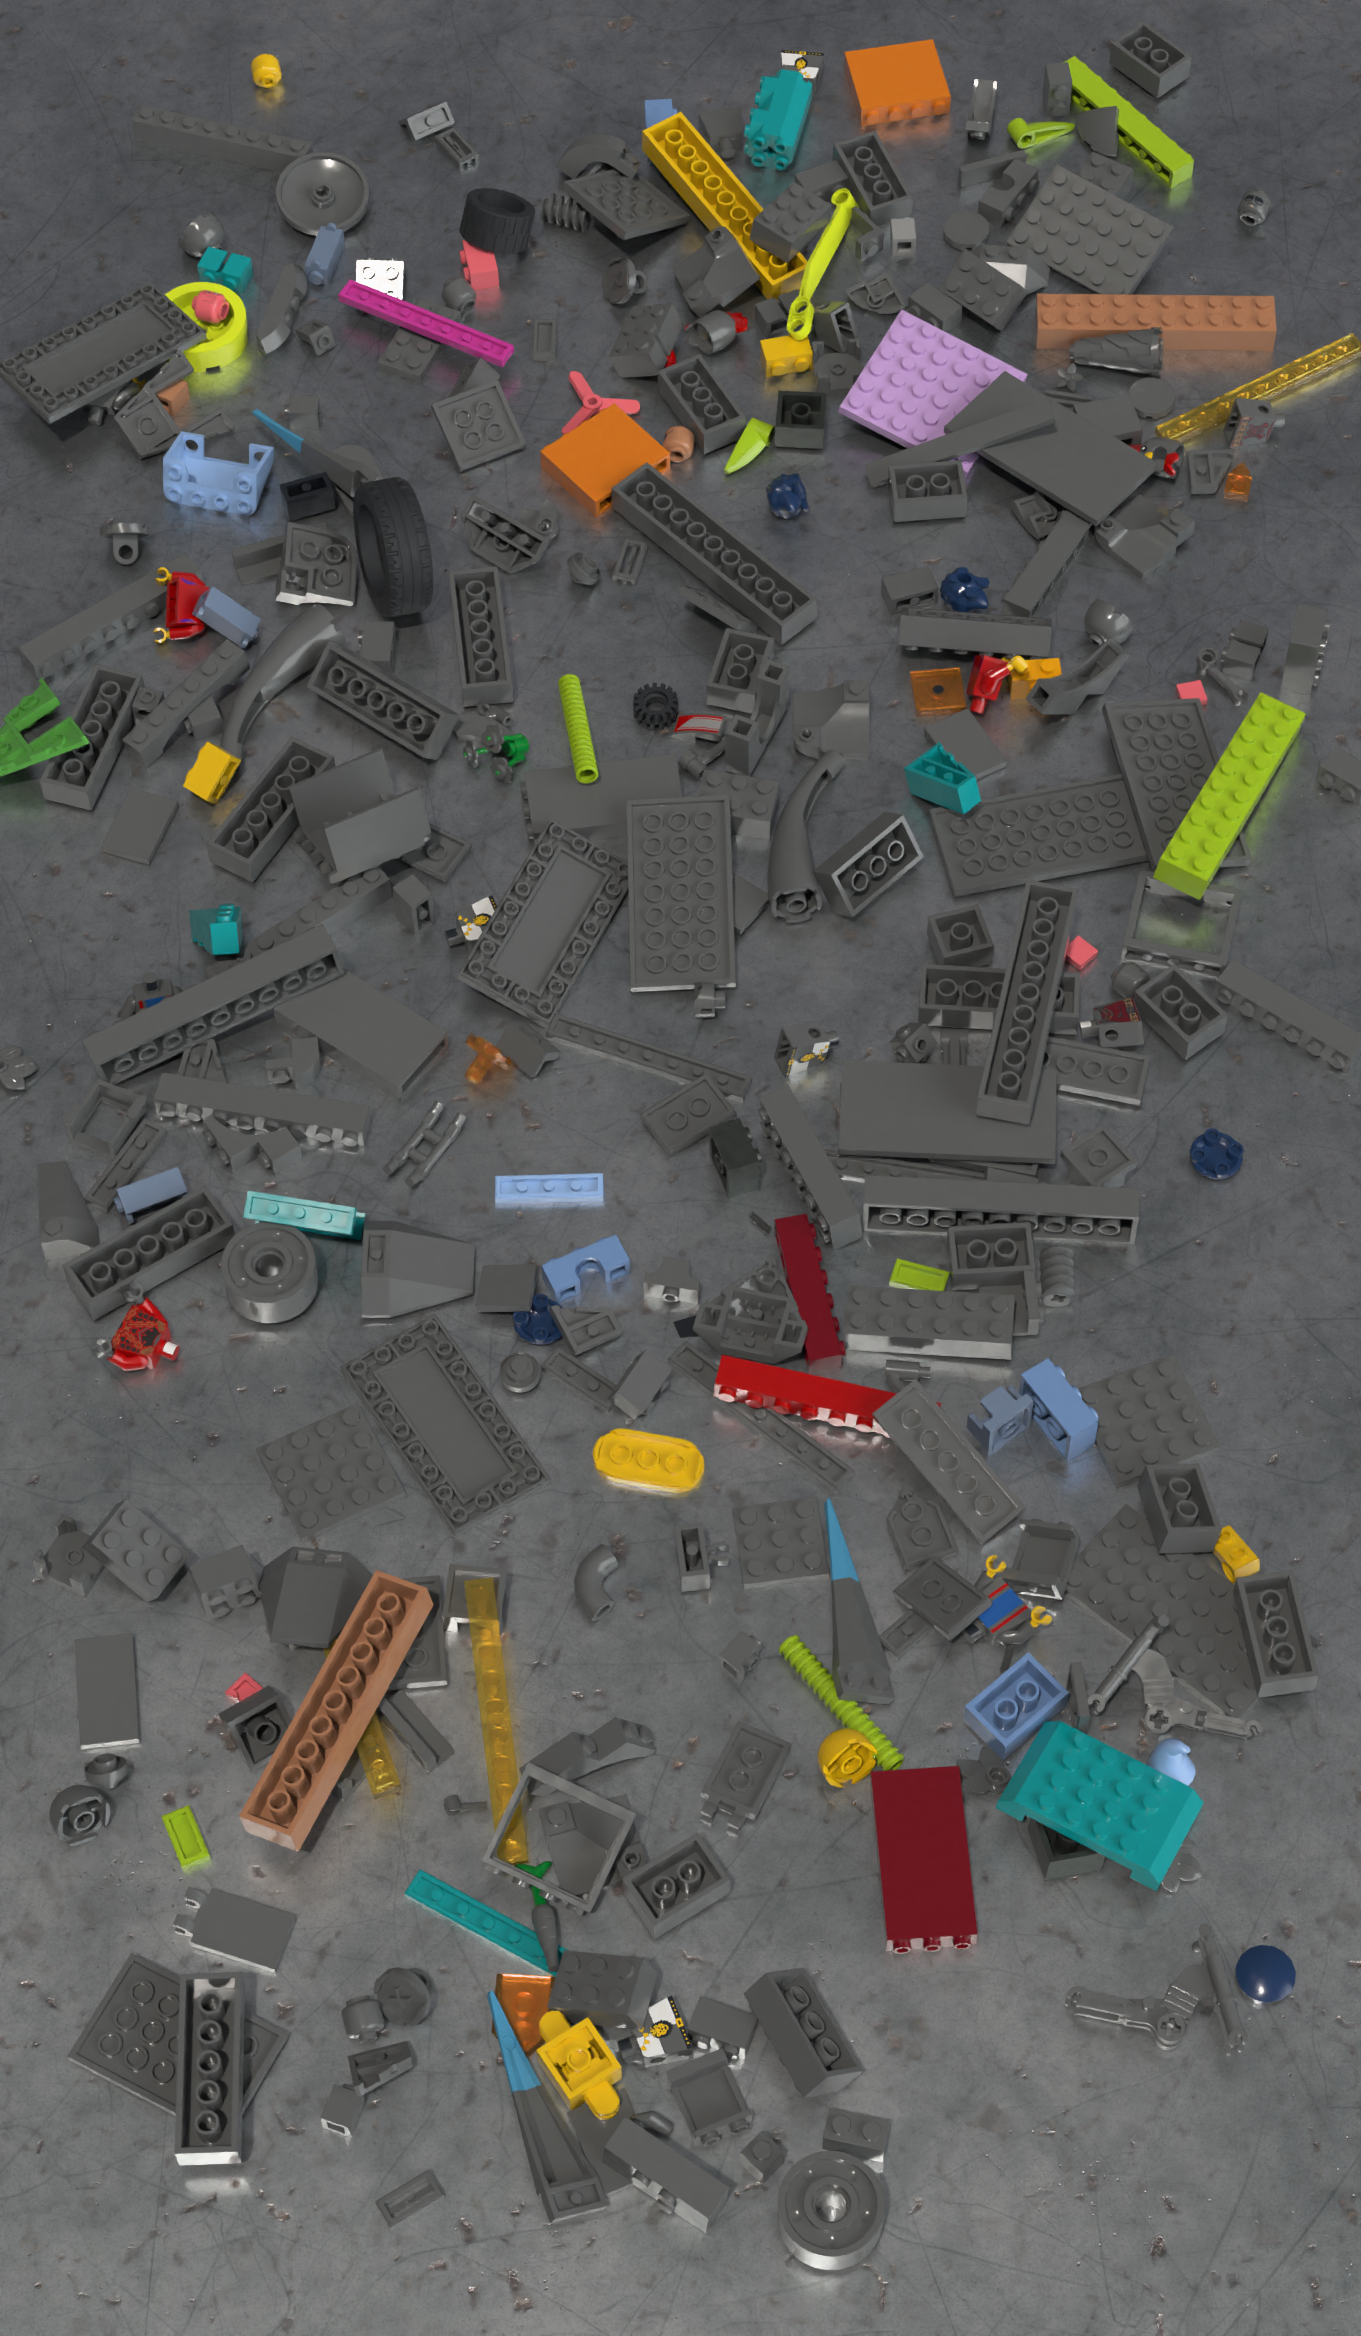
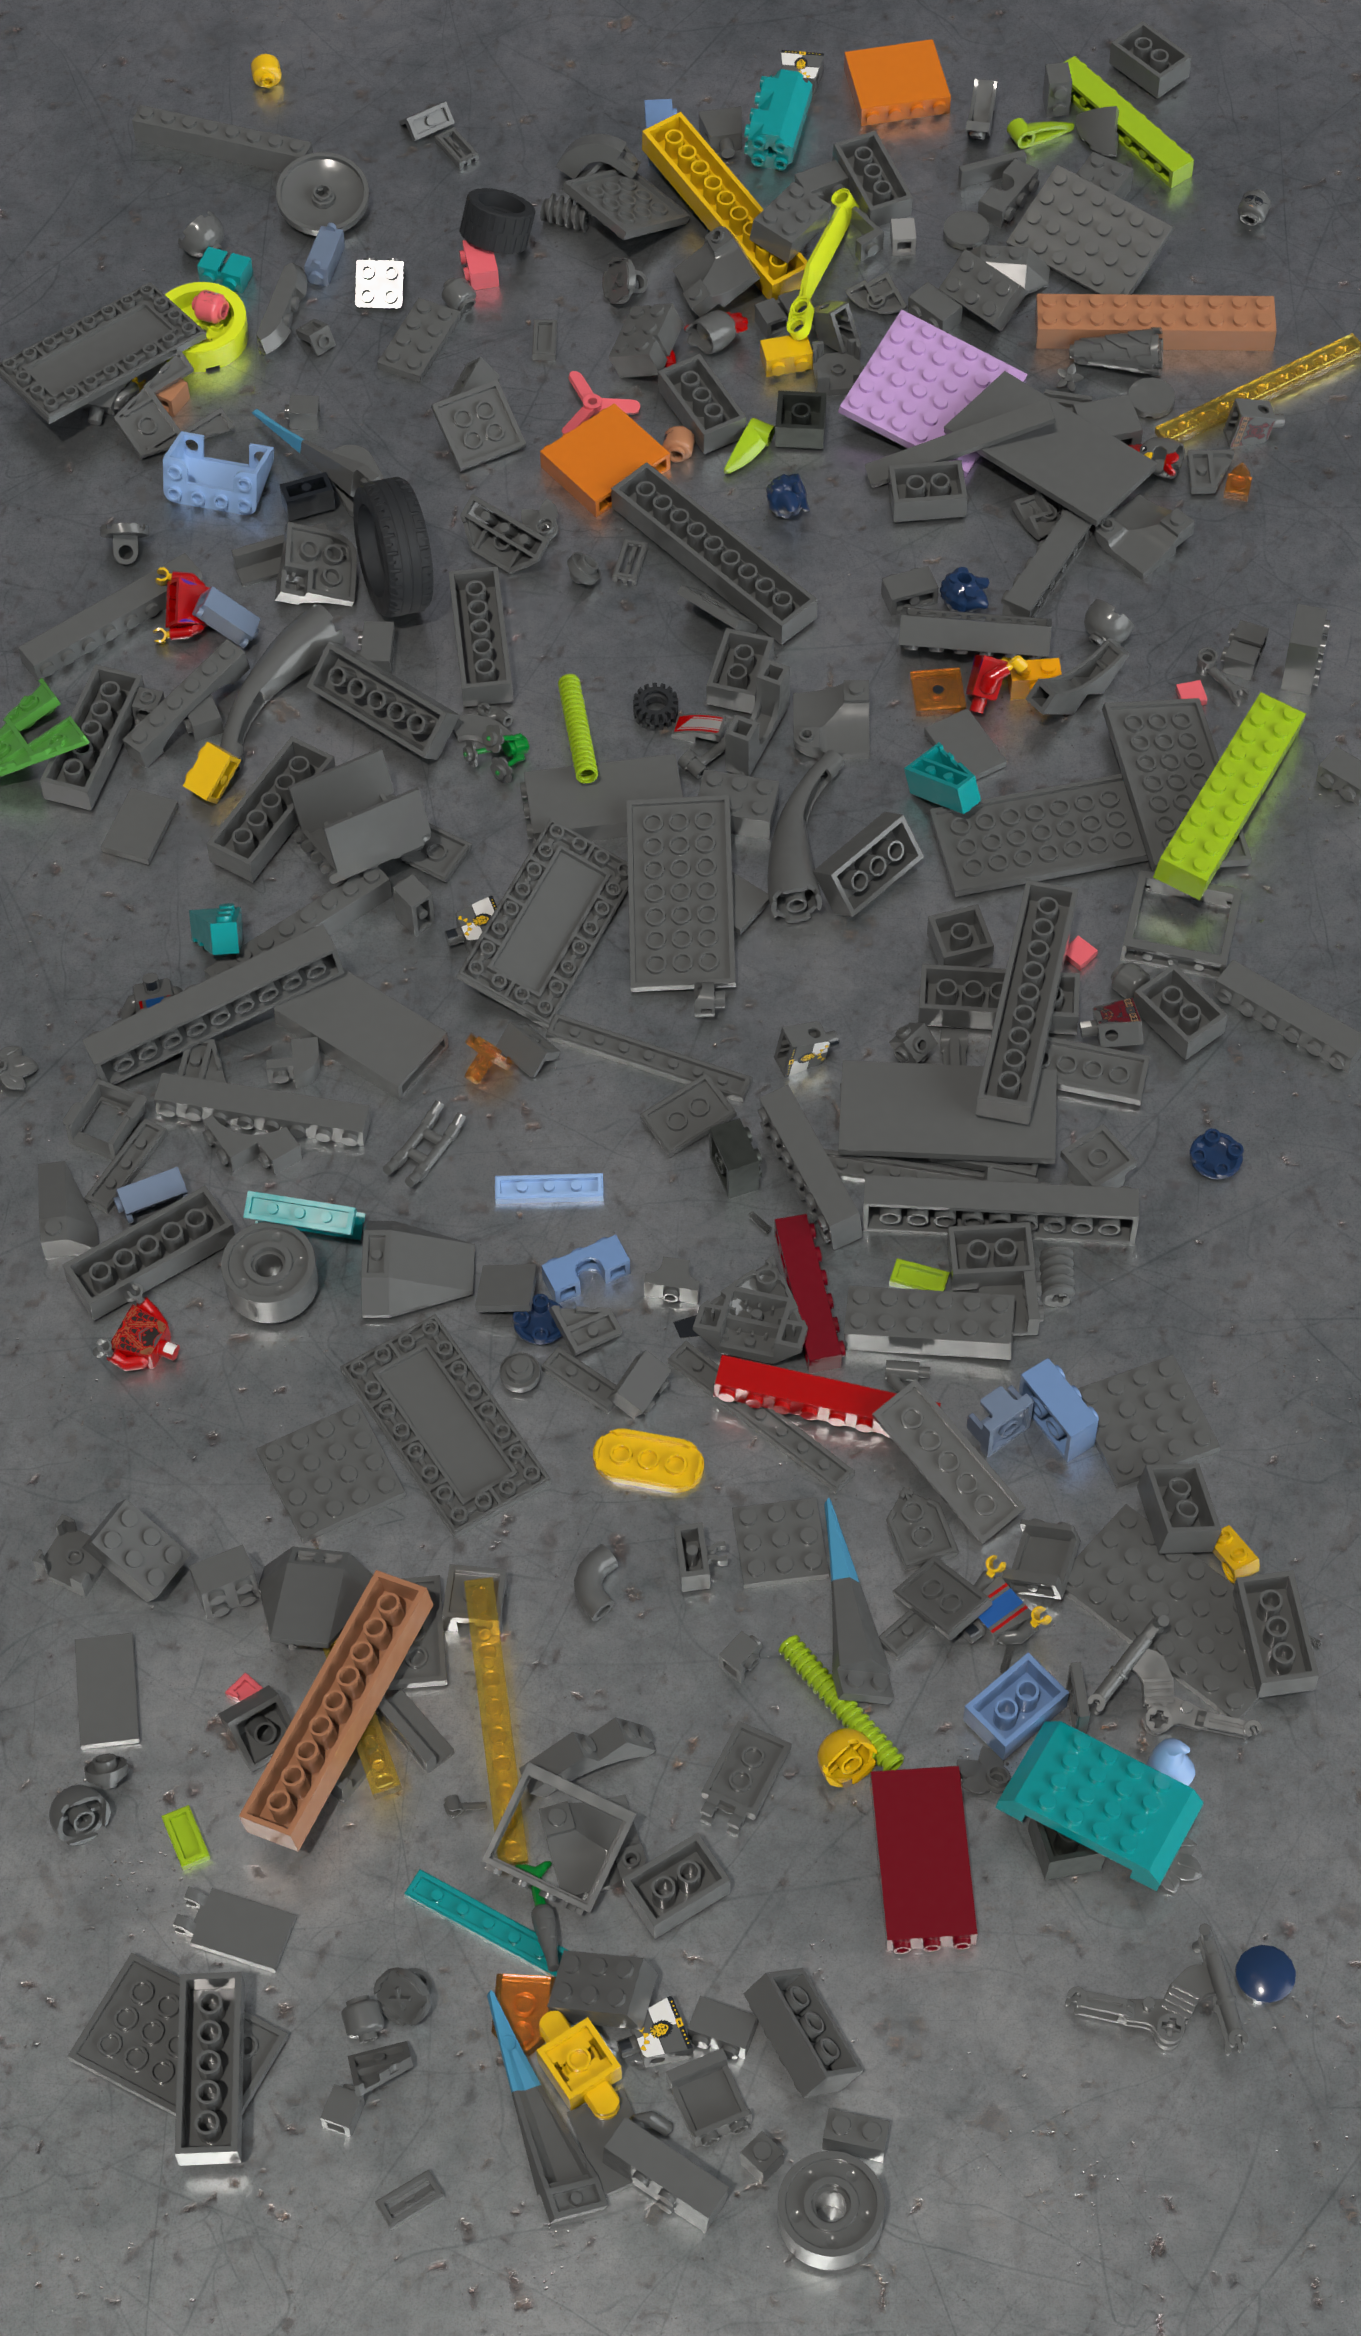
(426, 323): dark pink plate -> none

